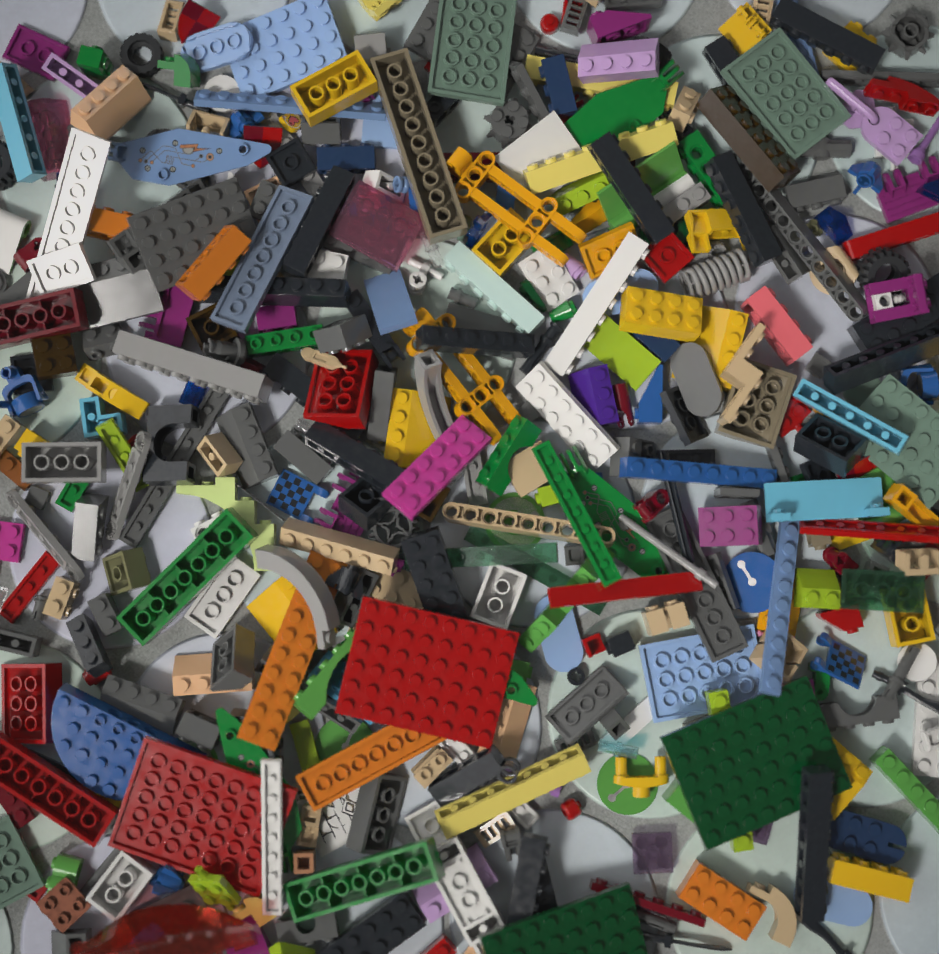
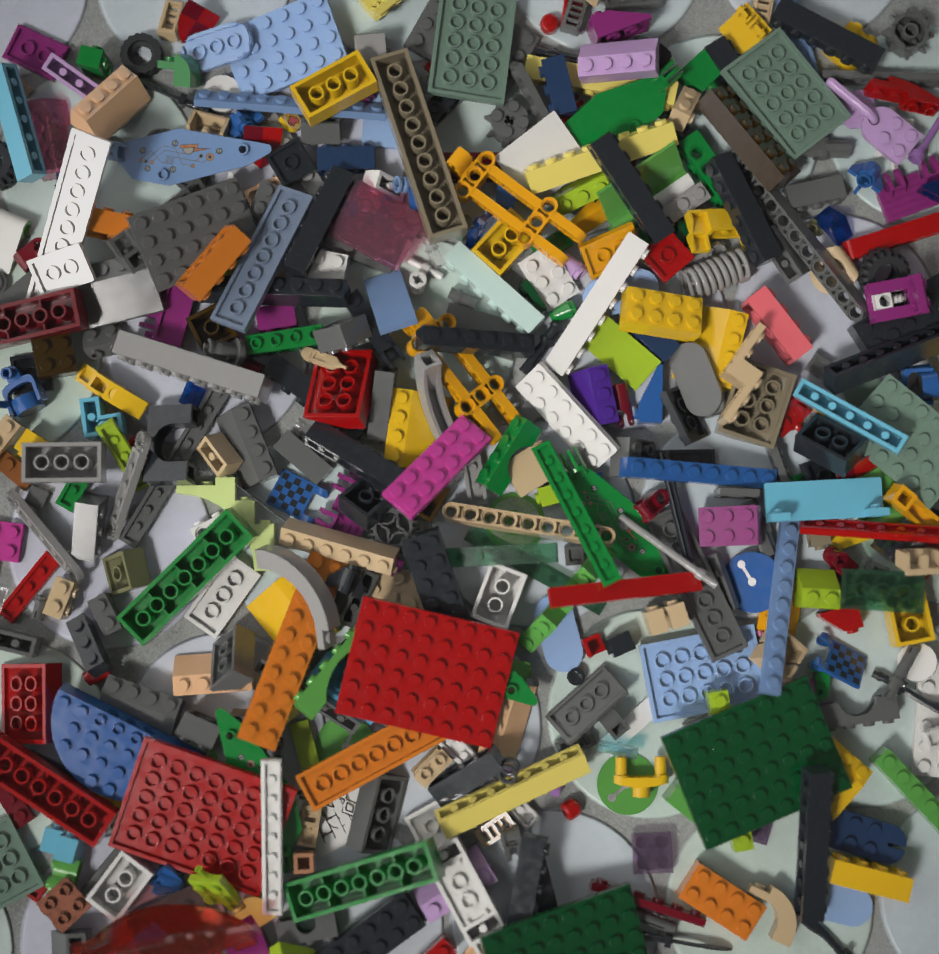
(62, 844): none -> medium azure brick
(700, 73): none -> green torso

